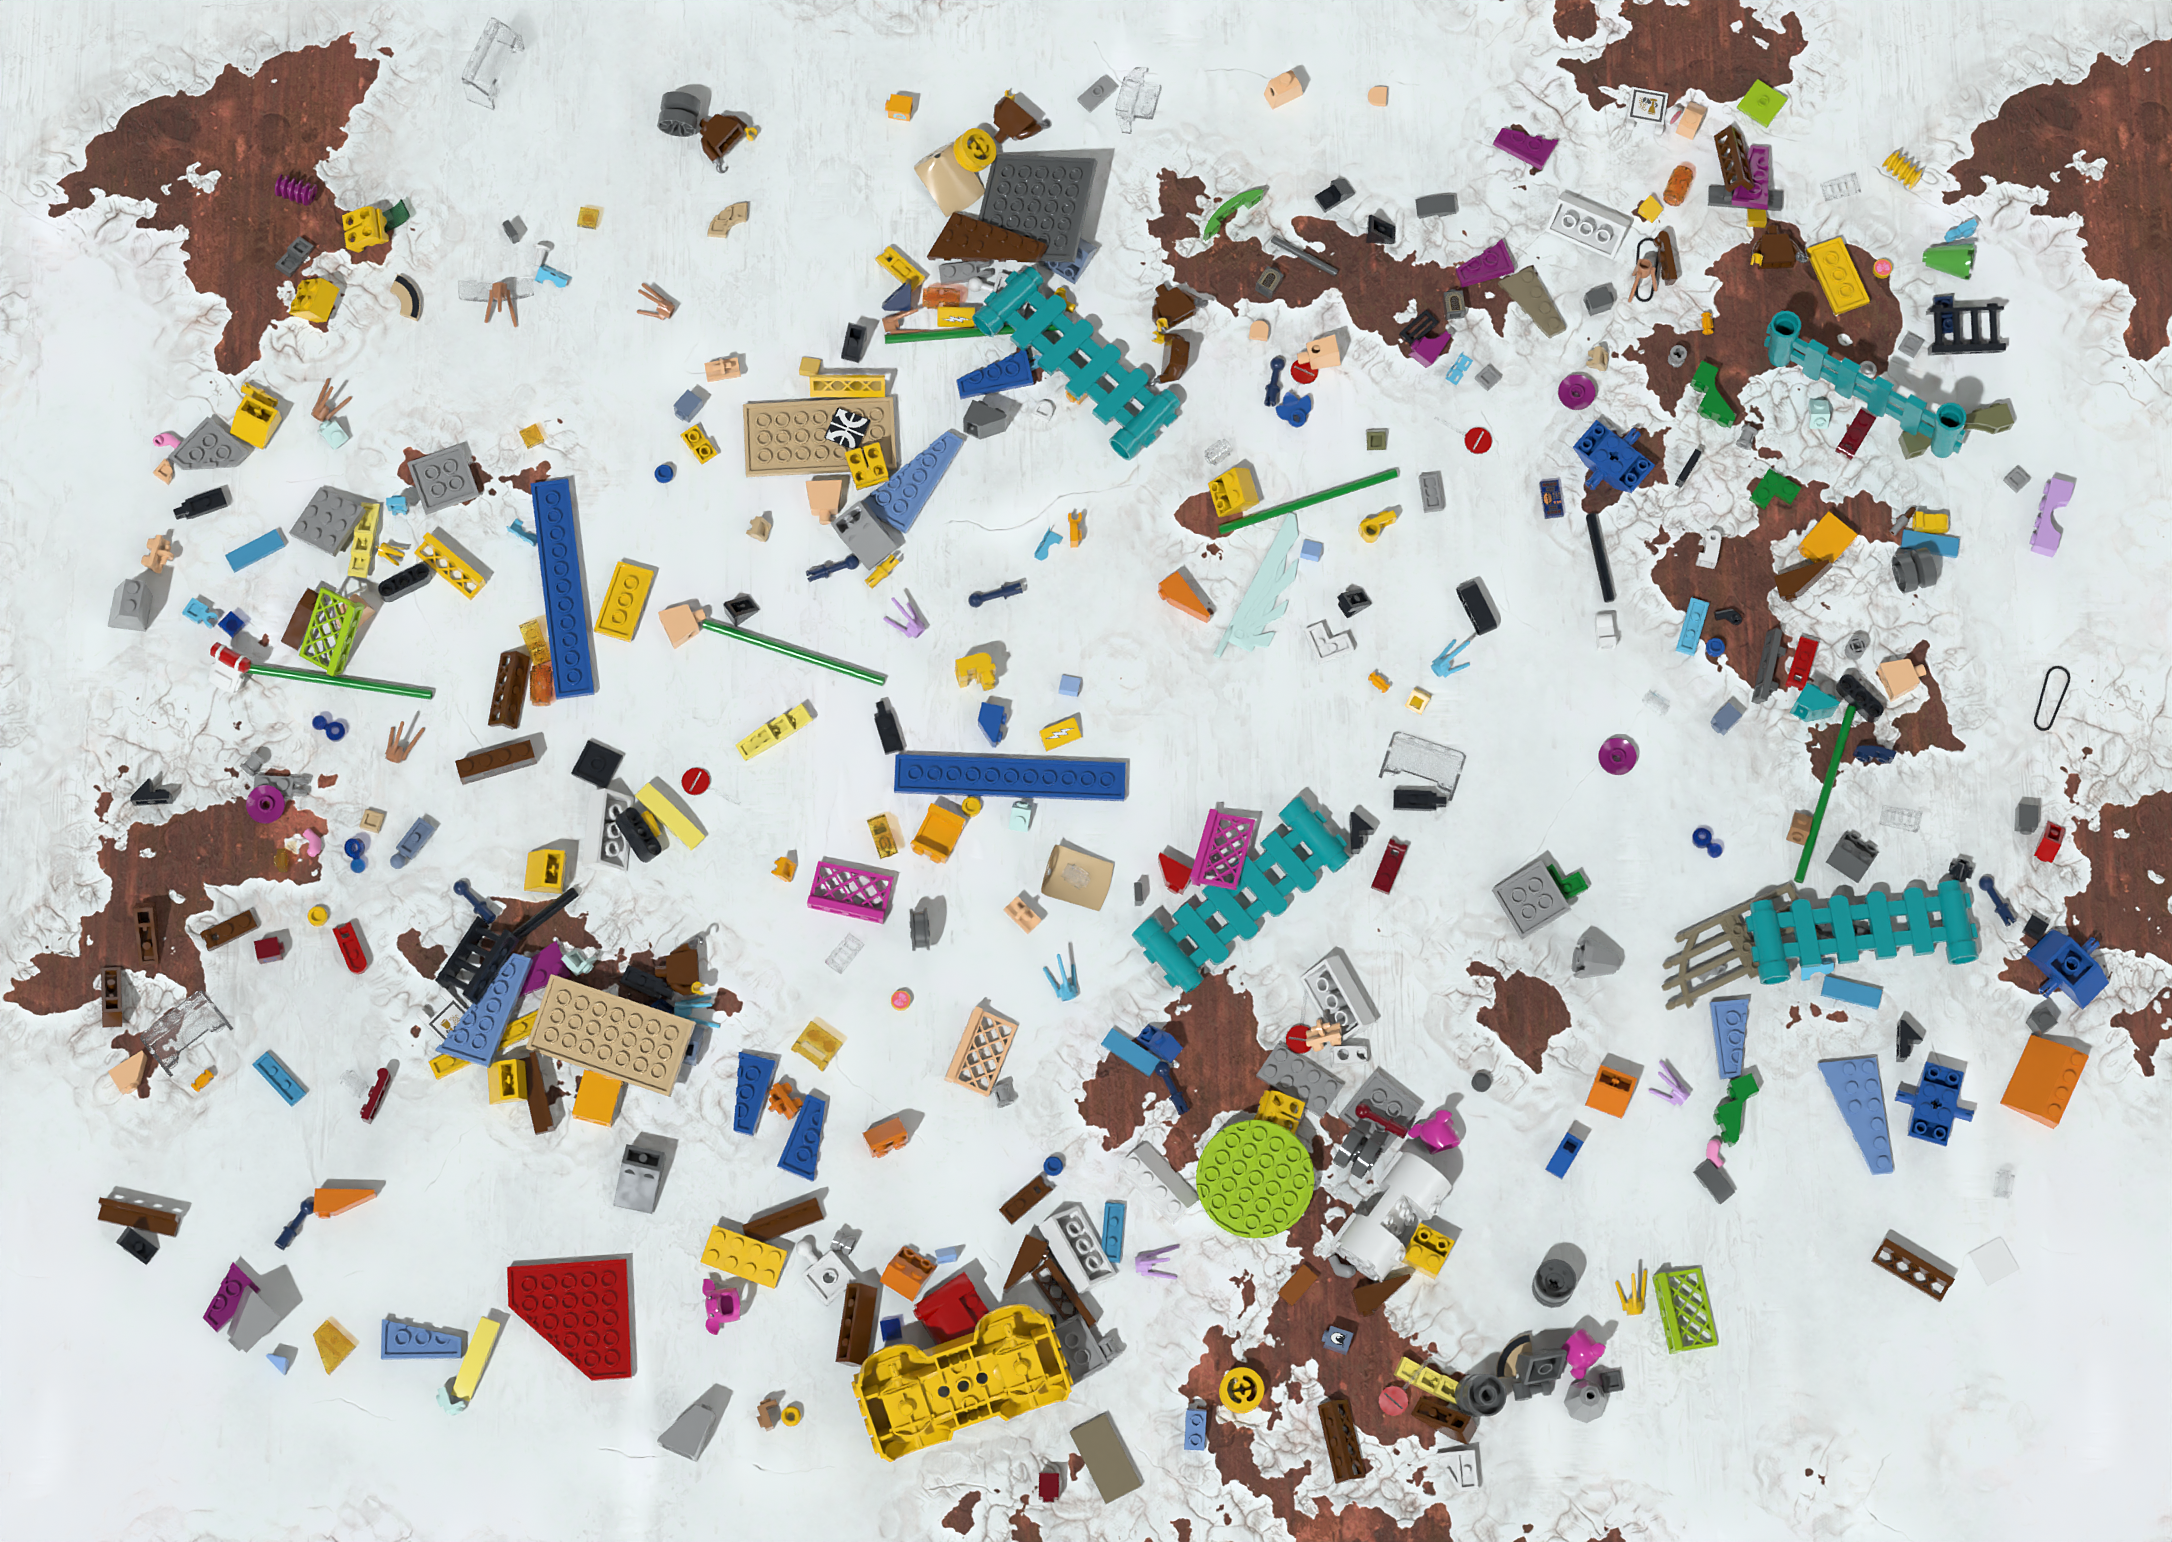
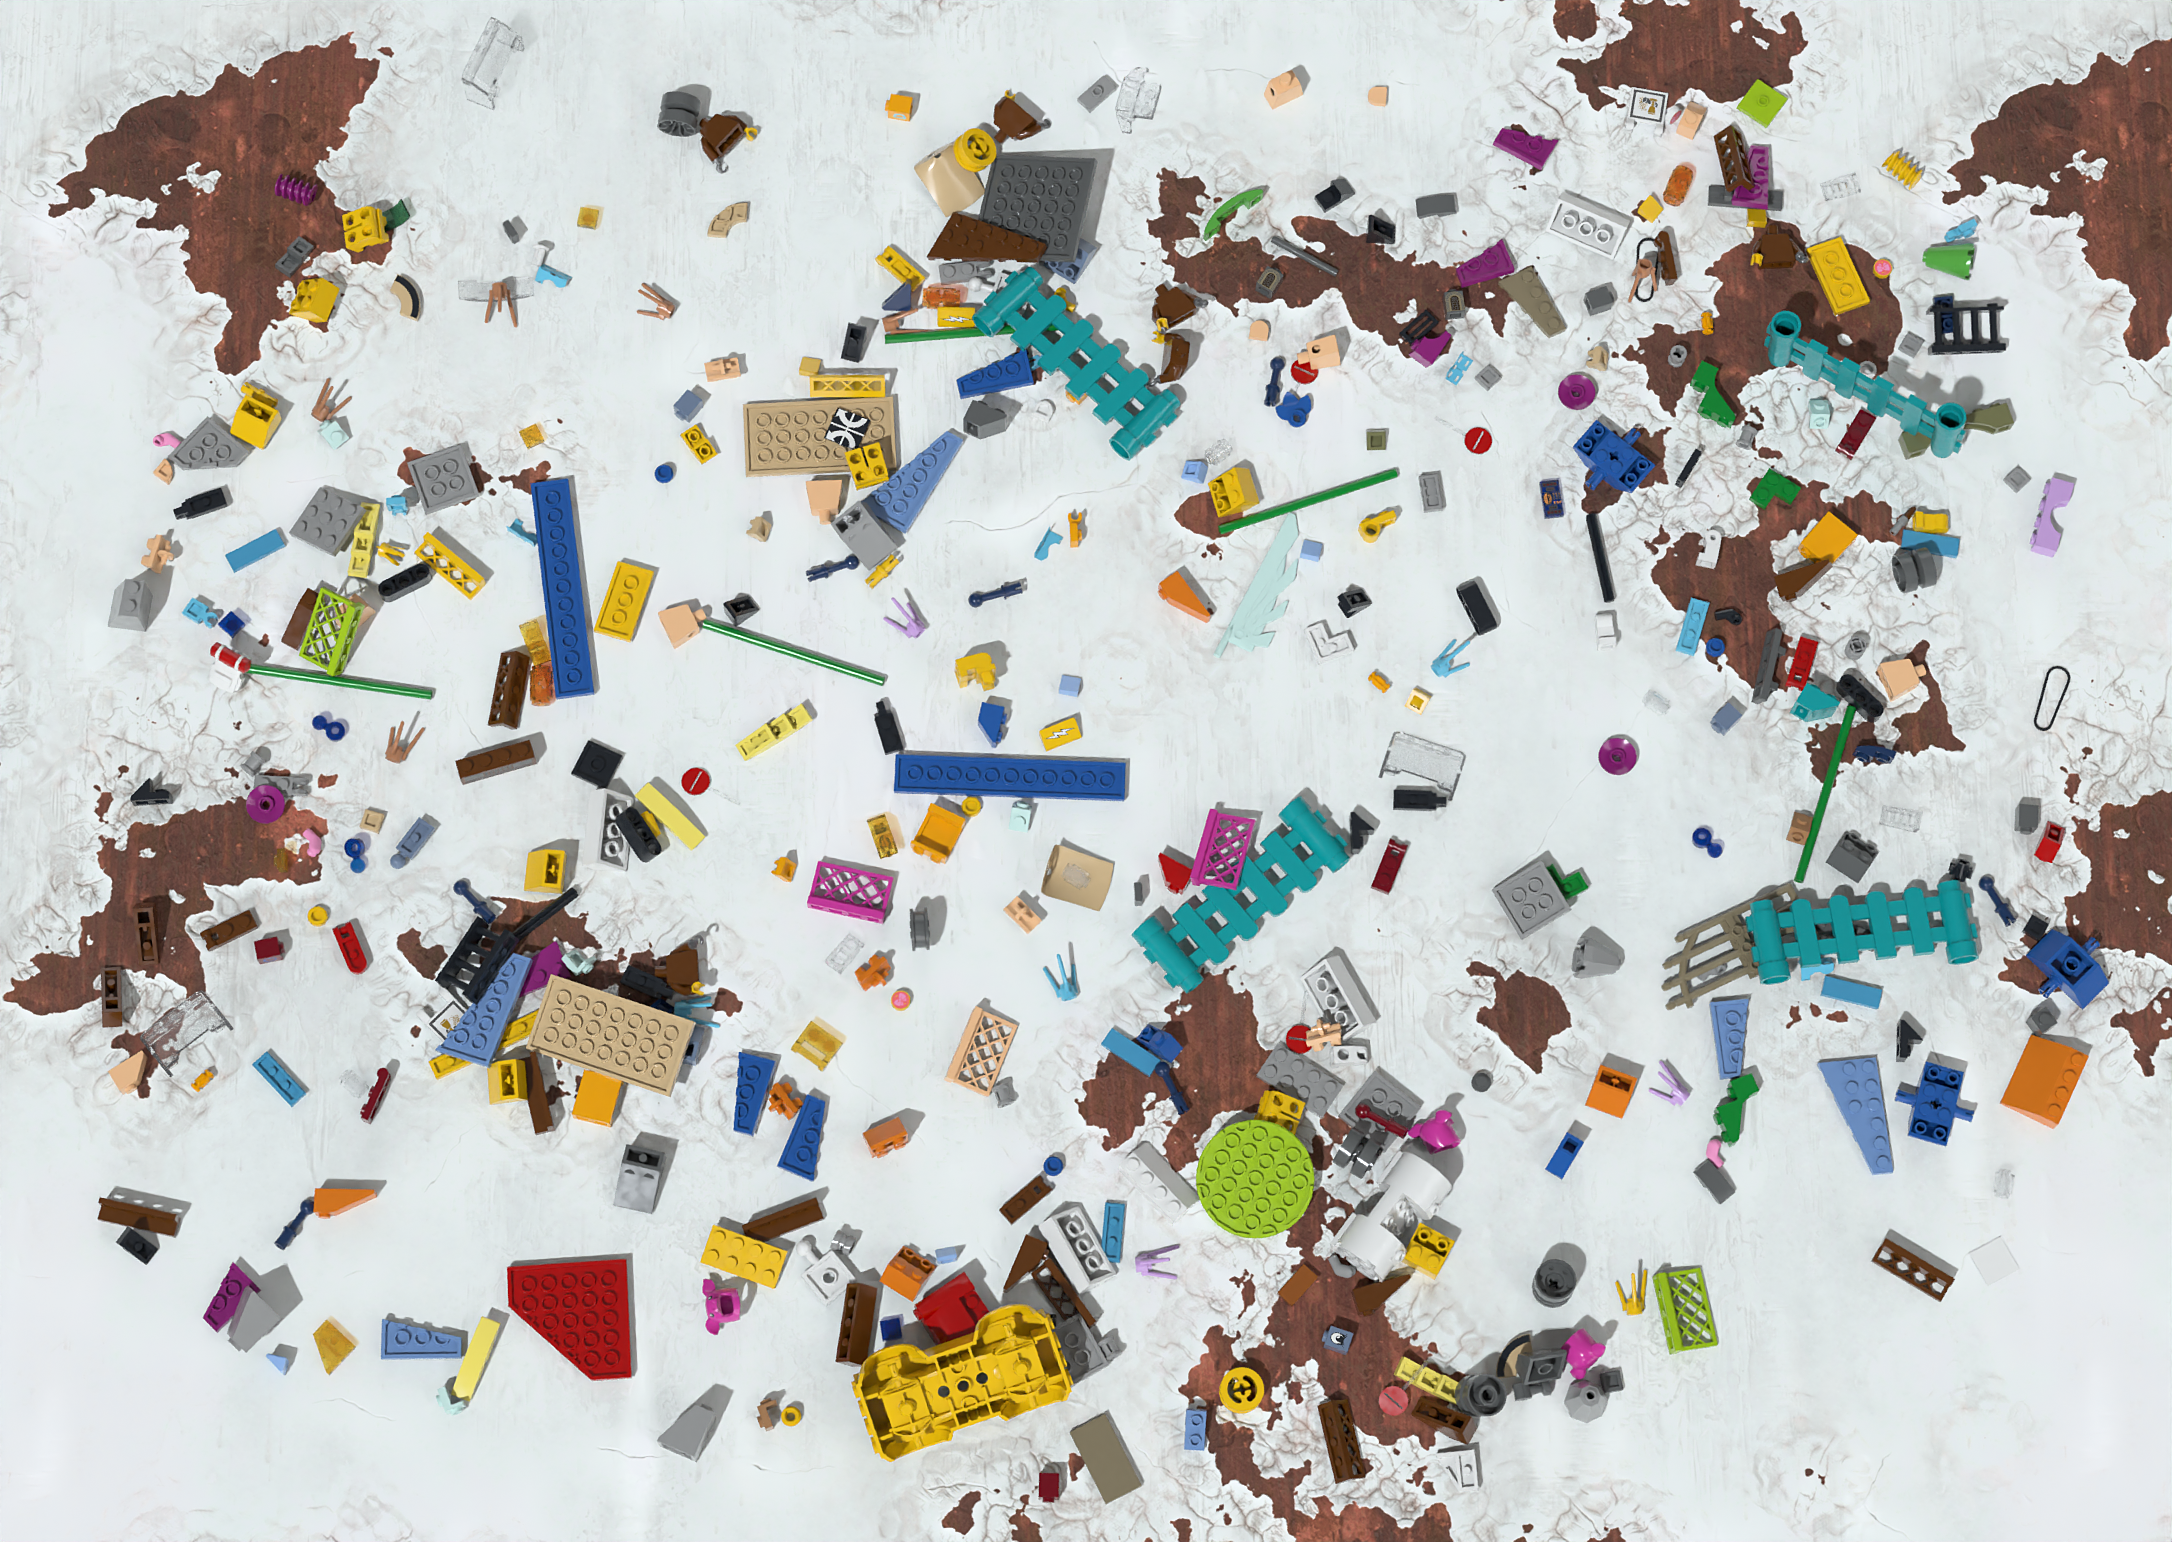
(875, 974): none -> orange hips
(1194, 471): none -> light blue slope

